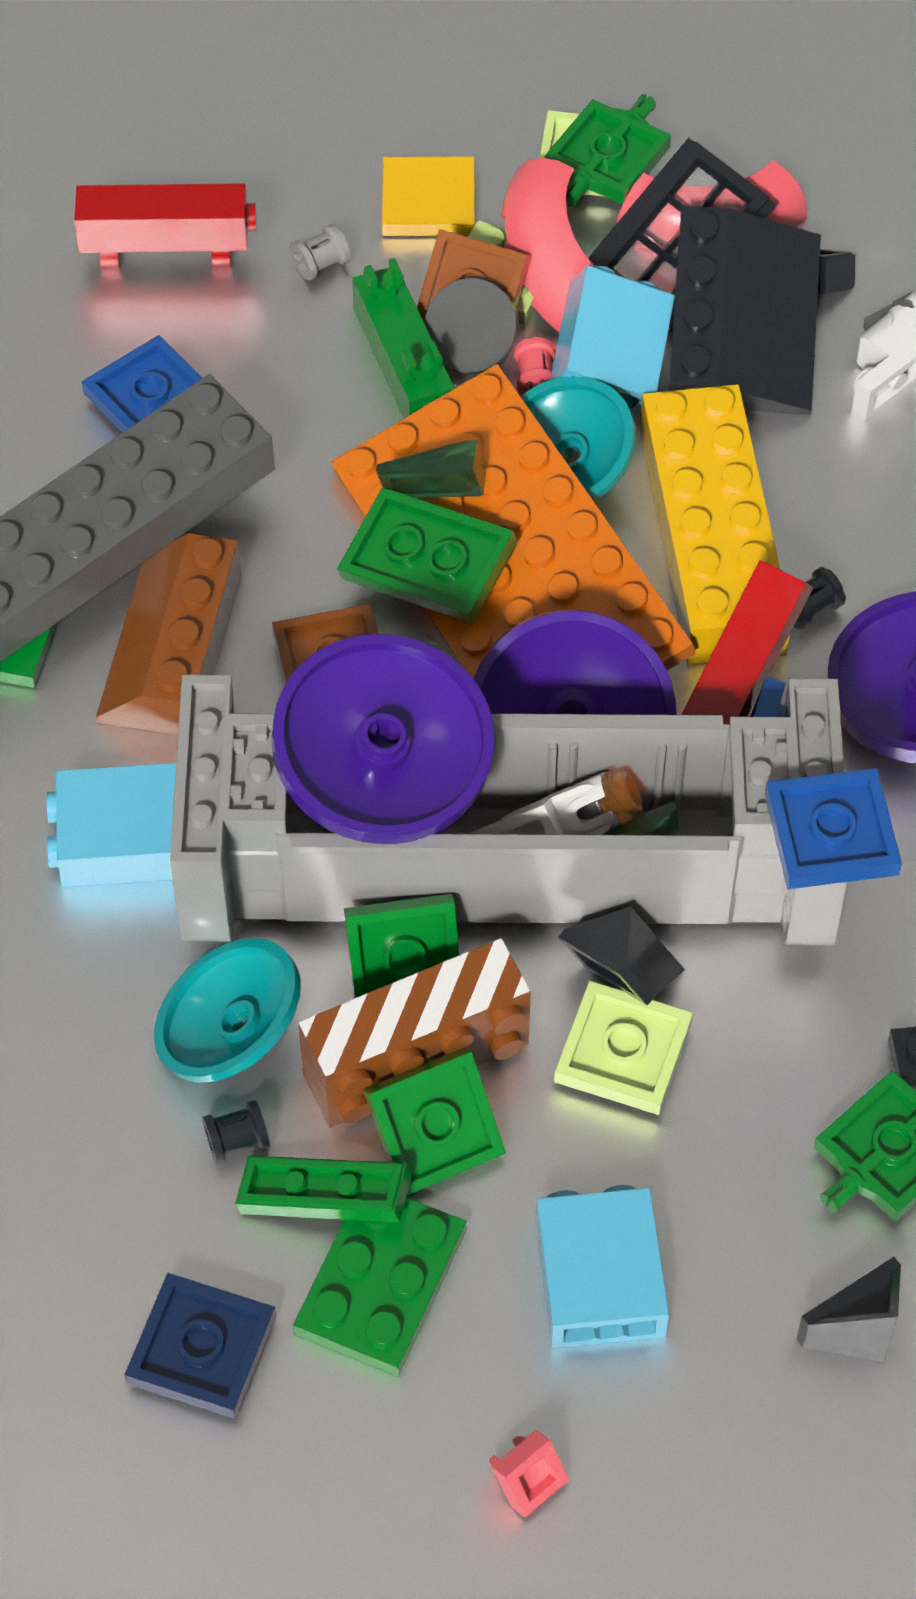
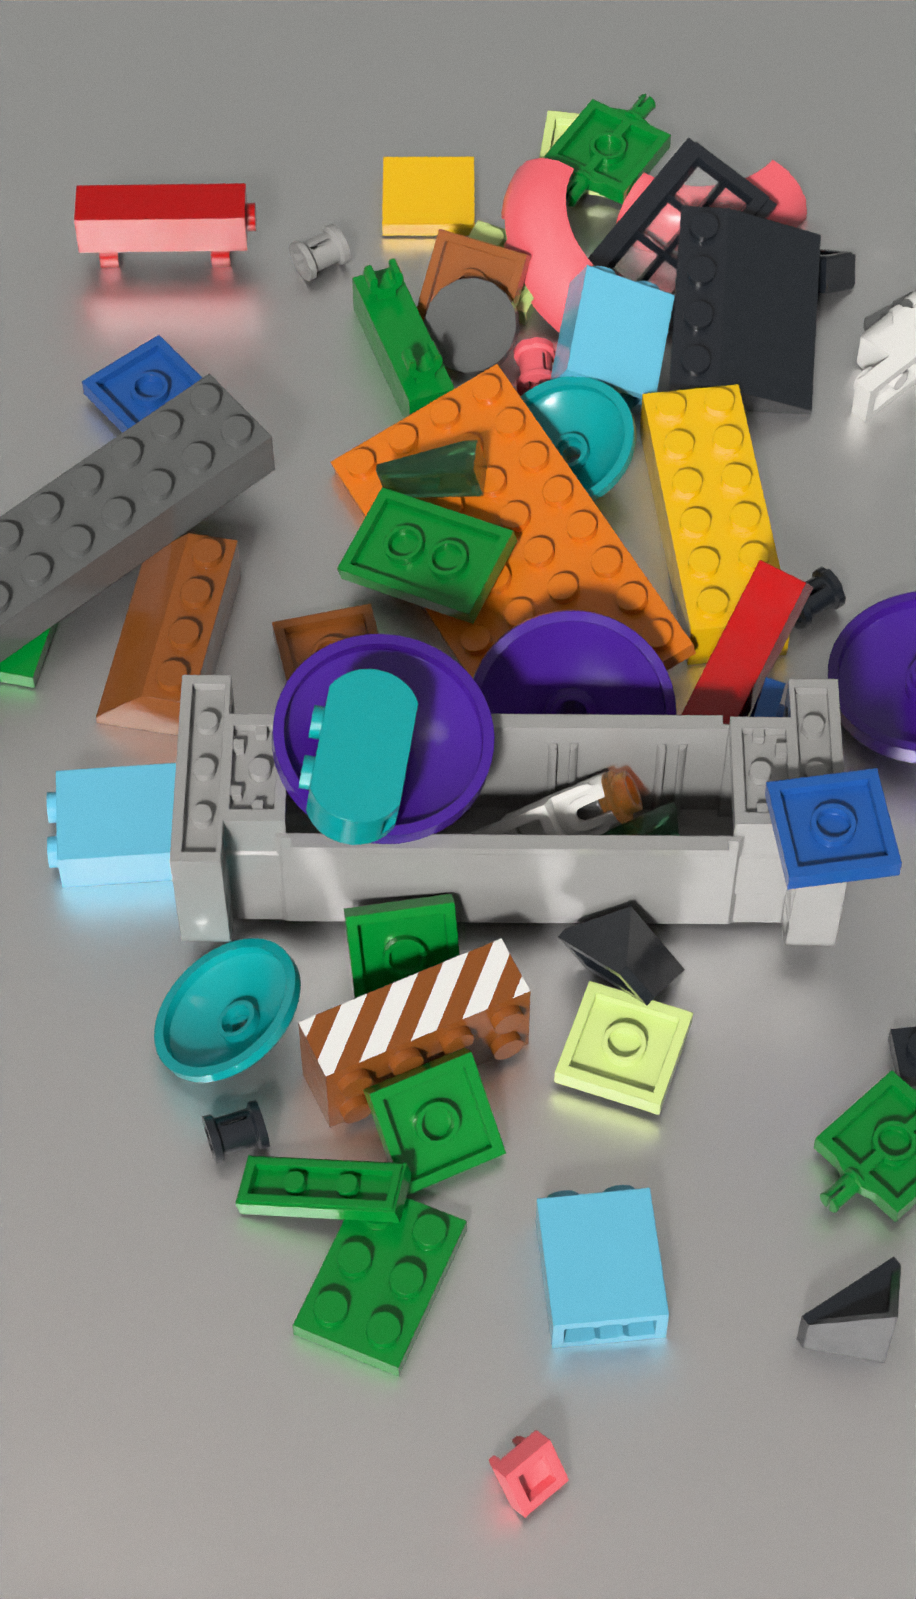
(200, 1345): dark blue plate -> none
(359, 756): none -> teal brick

